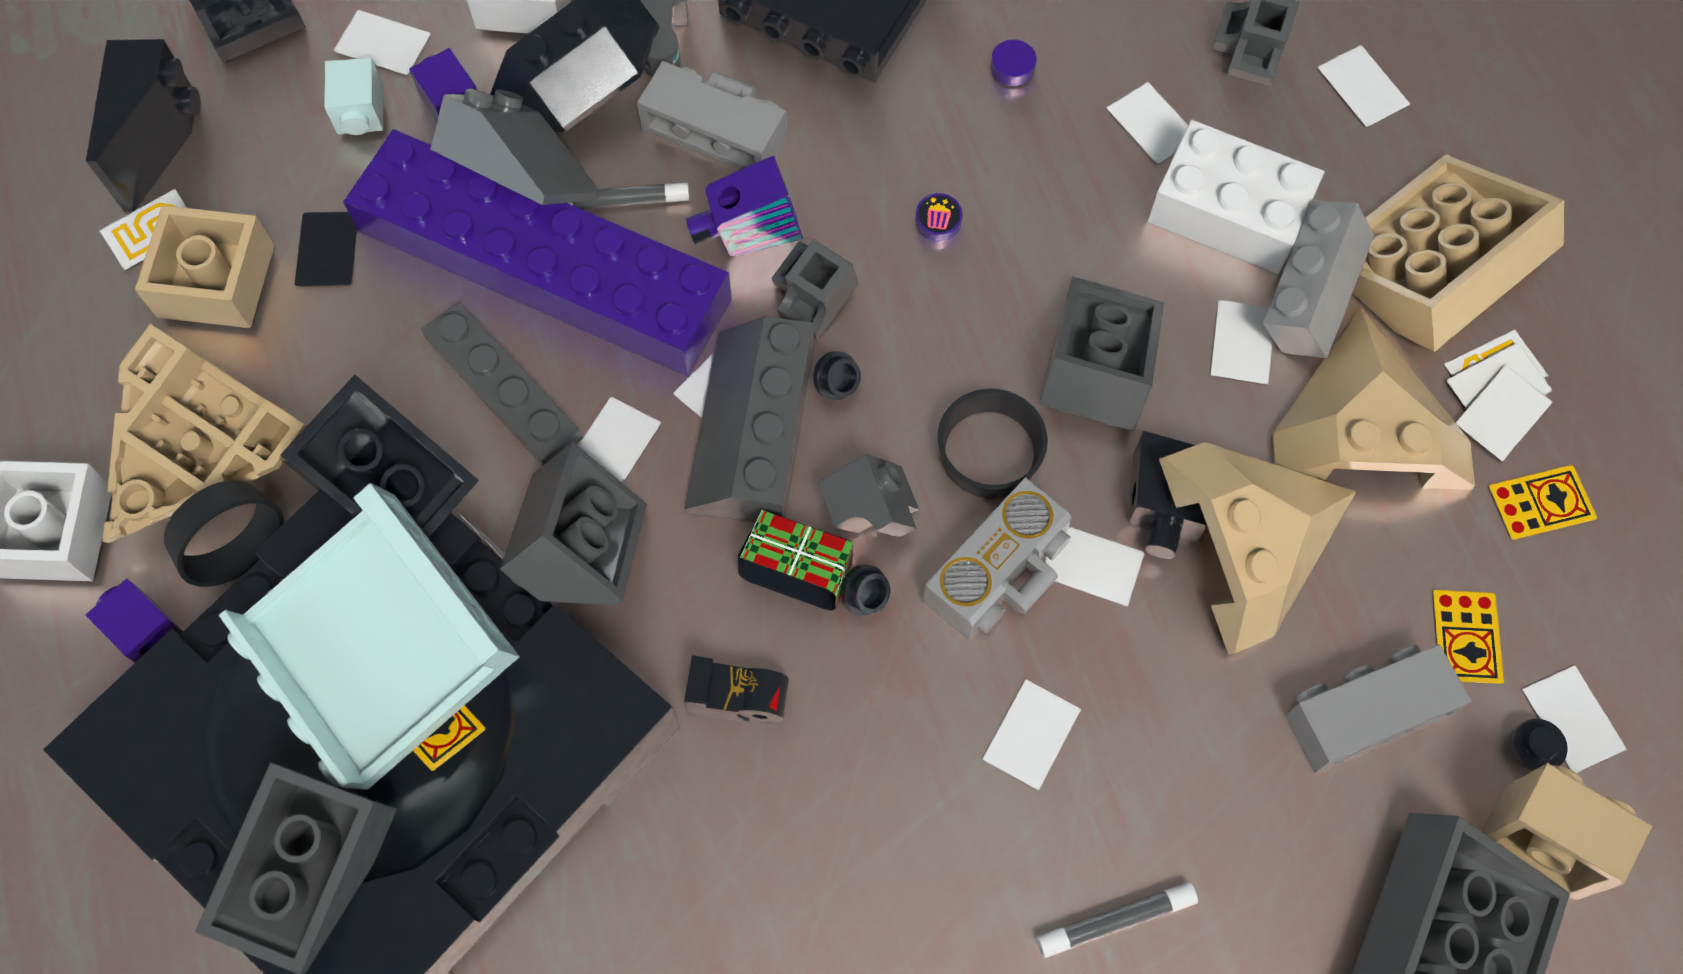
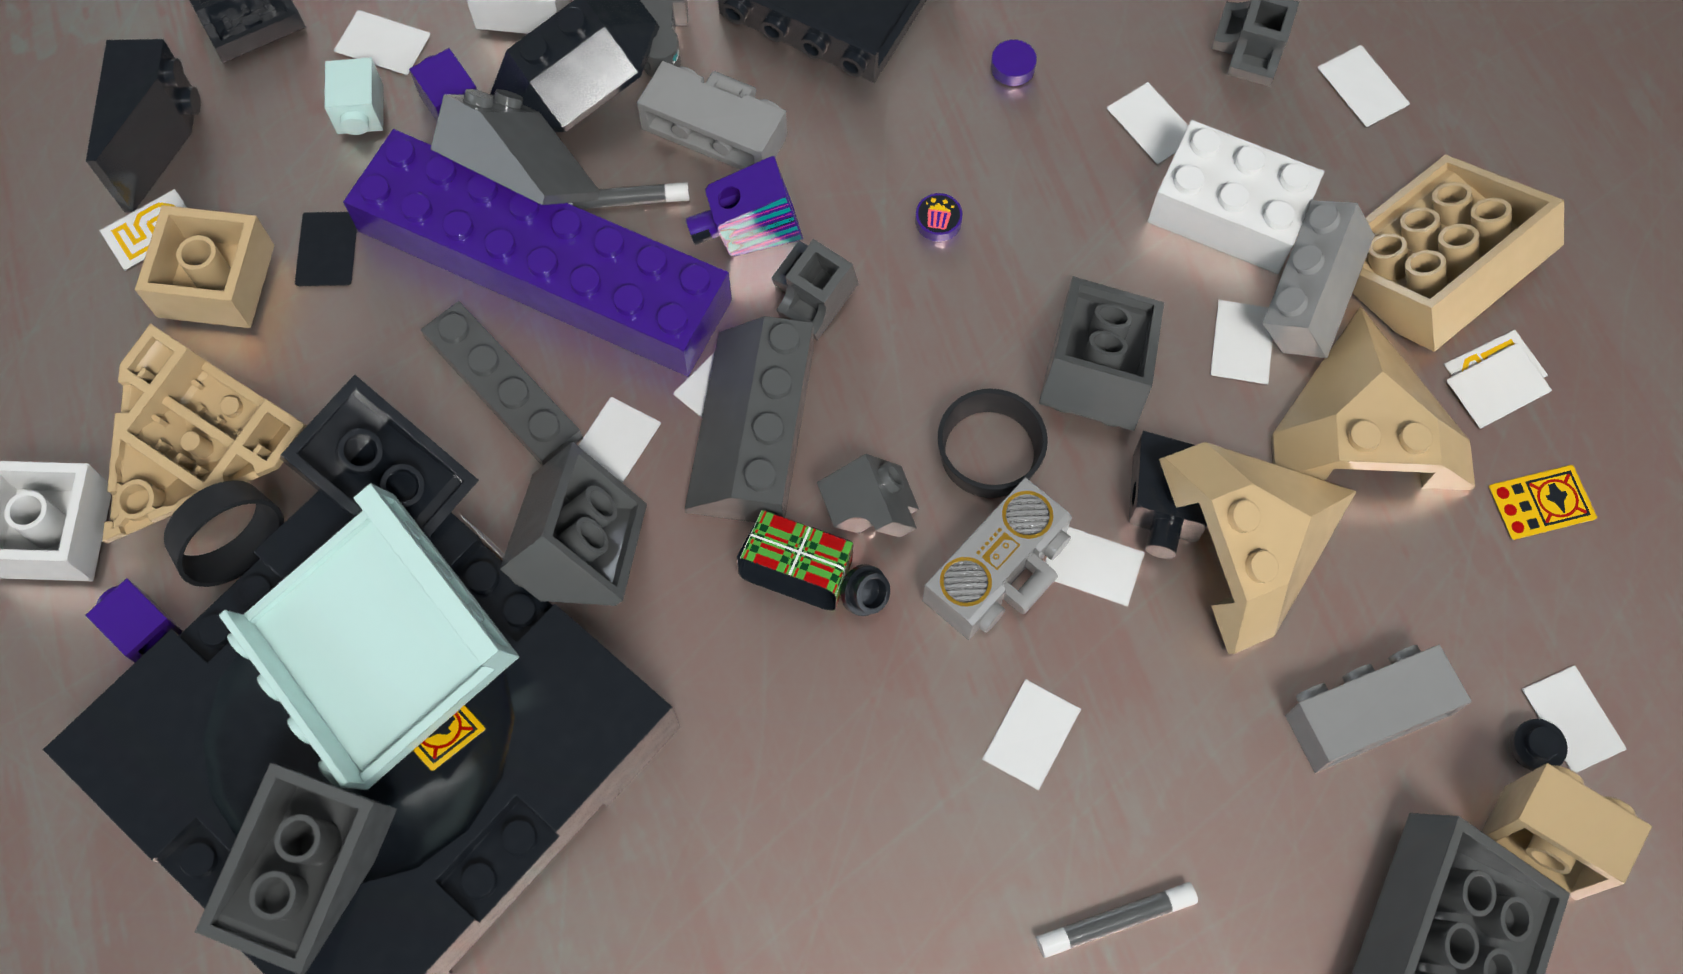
(735, 692): black leg -> none
(836, 375): black plate -> none
(1469, 634): yellow sticker -> none
(1503, 413): white sticker -> none

